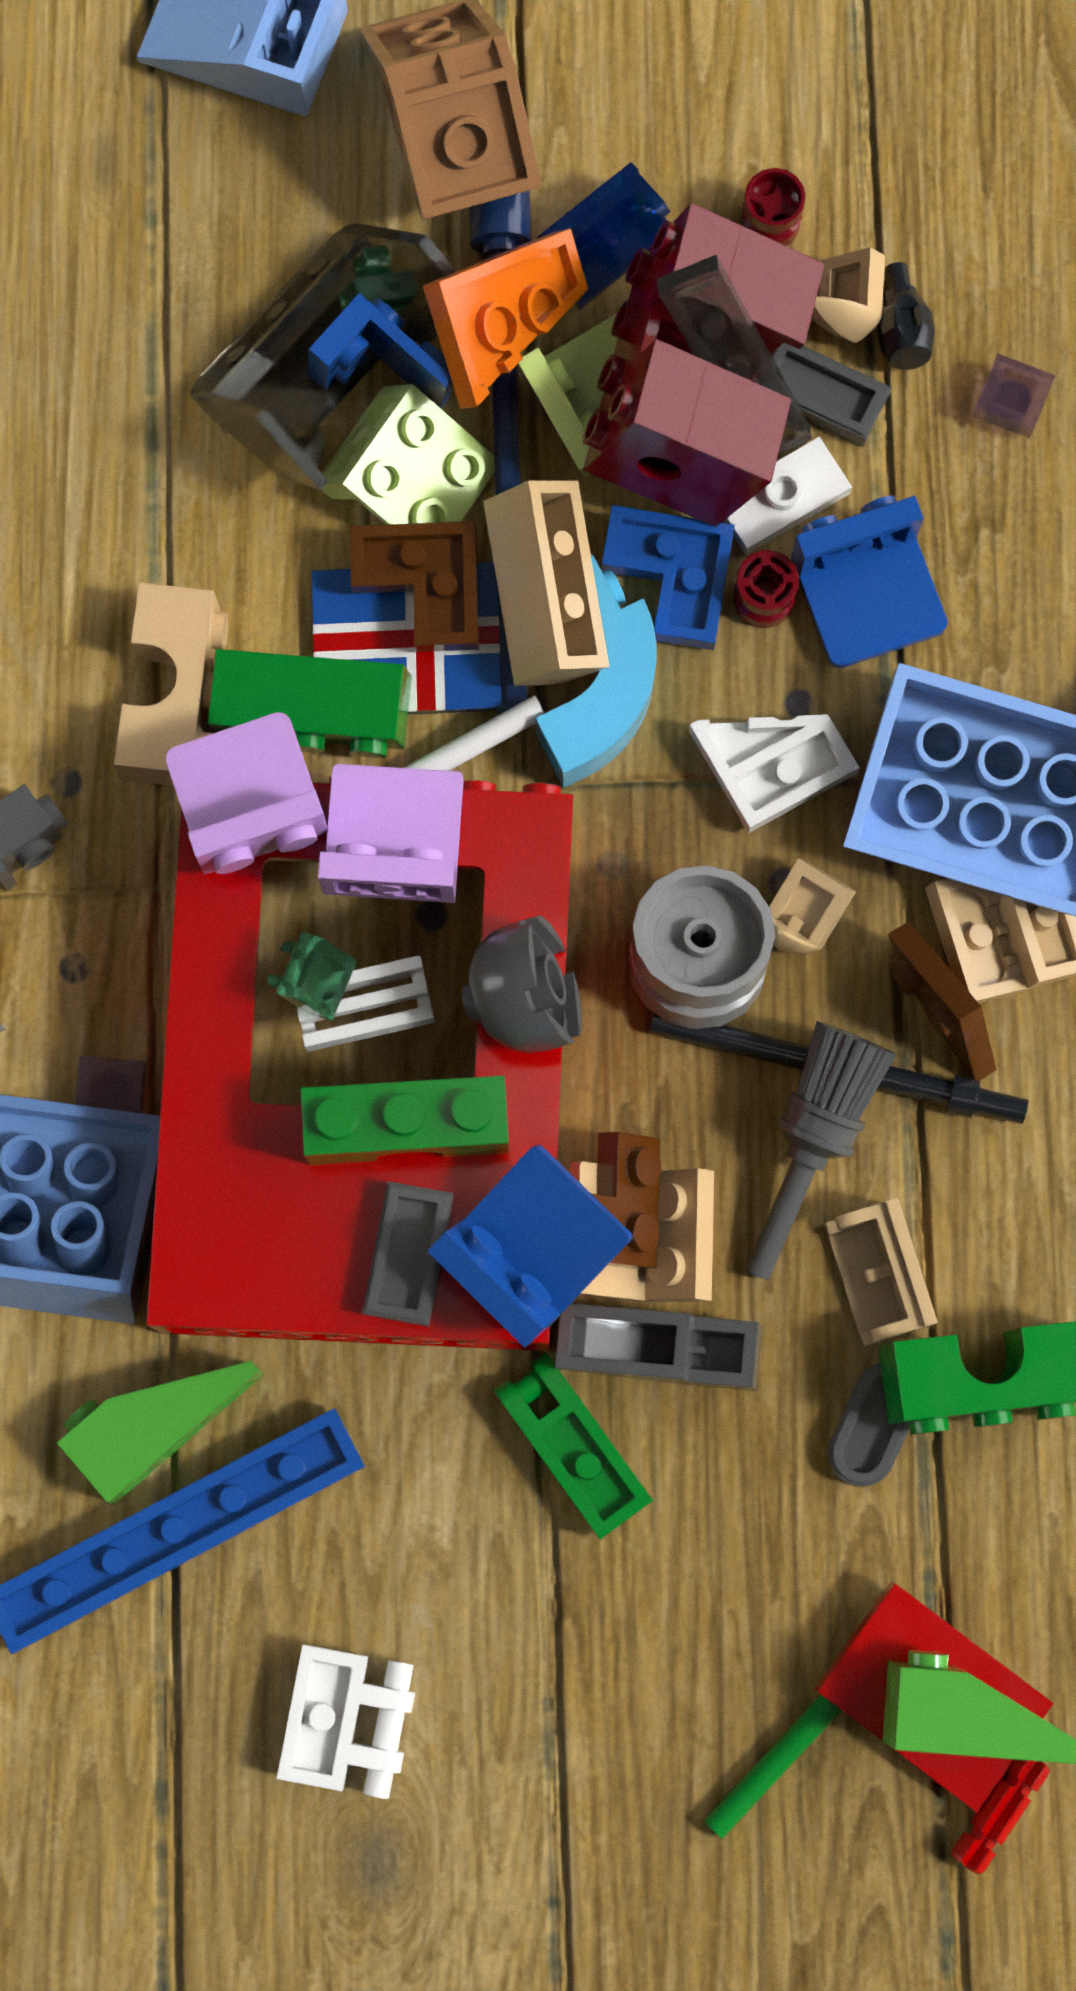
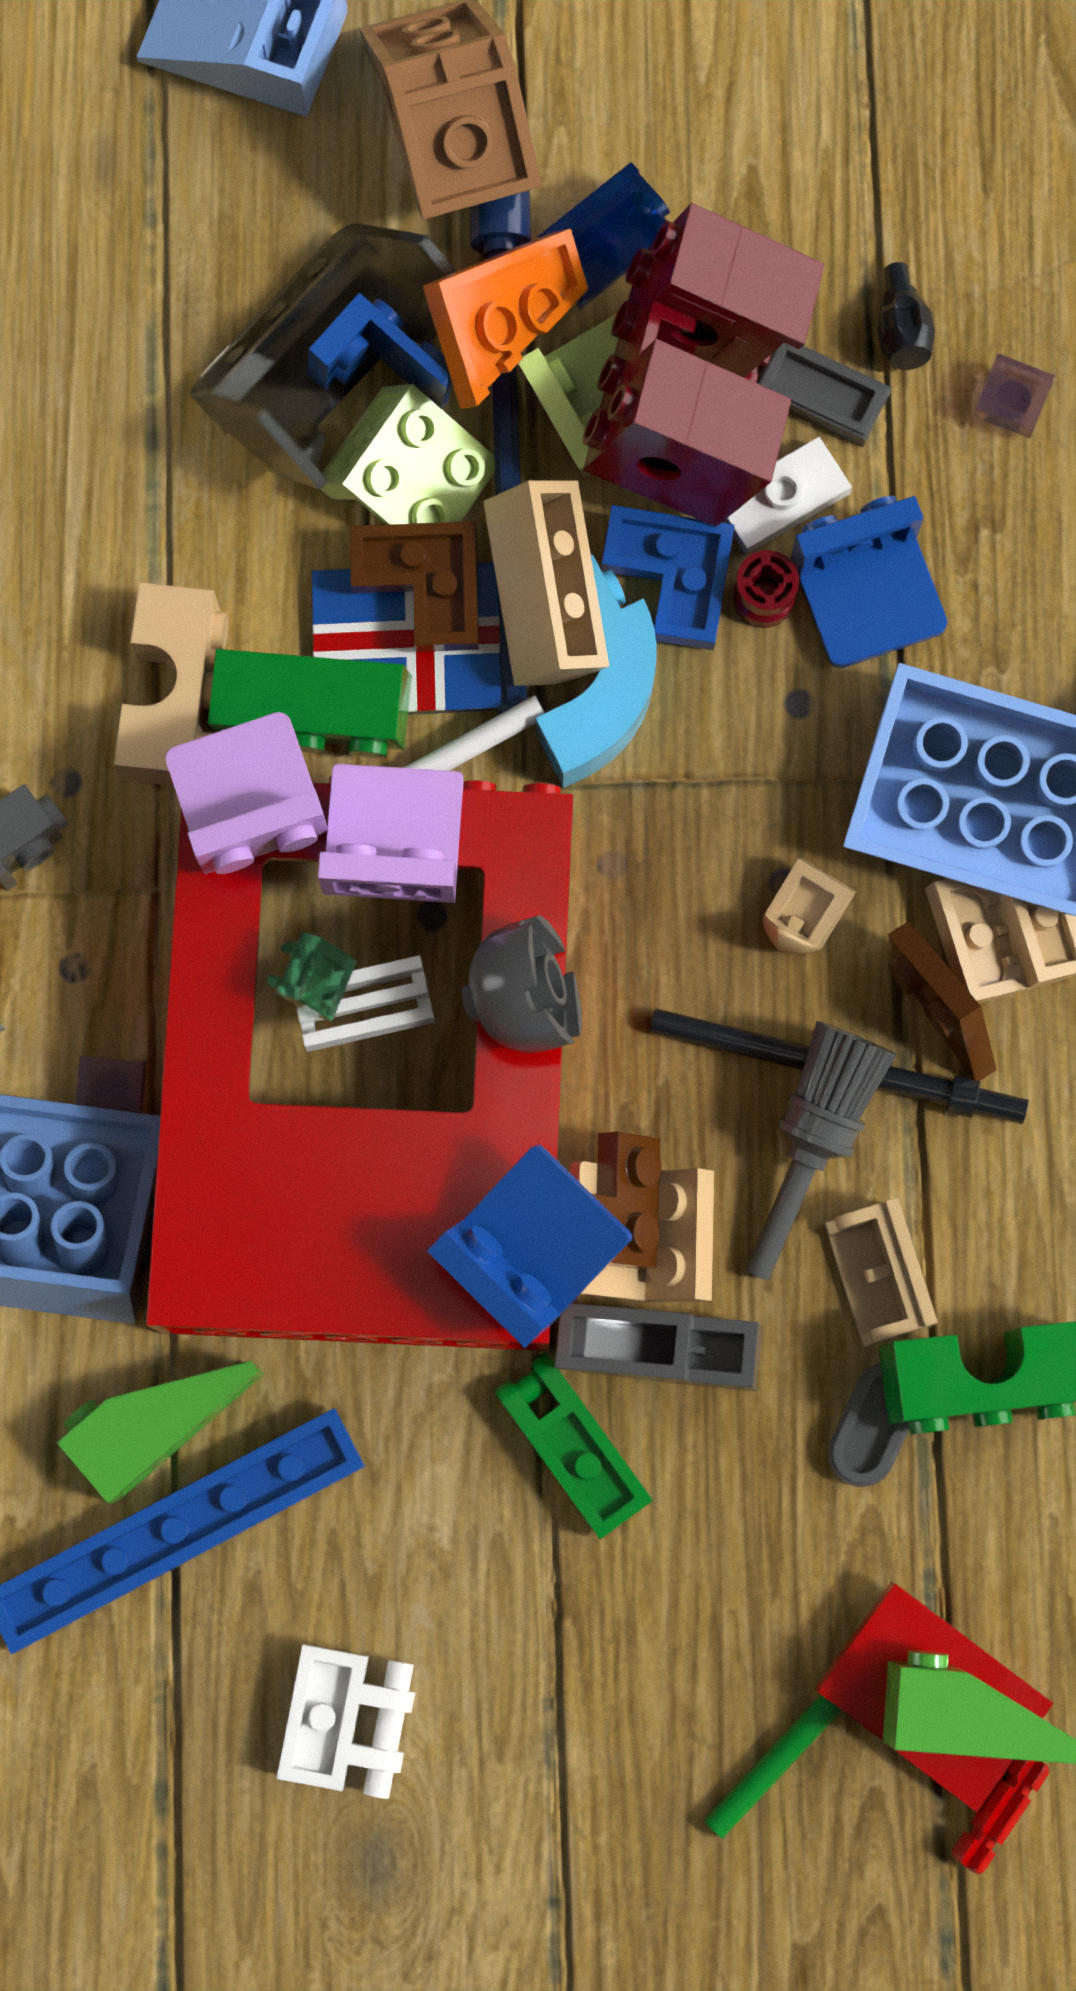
(376, 280): clear green tile -> none
(402, 1271): dark grey tile -> none
(404, 1117): green arch -> none
(700, 947): light grey wheel -> none
(725, 335): clear smoke tile -> none
(773, 763): white wing -> none
(775, 194): dark red wheel -> none
(851, 294): tan plate -> none

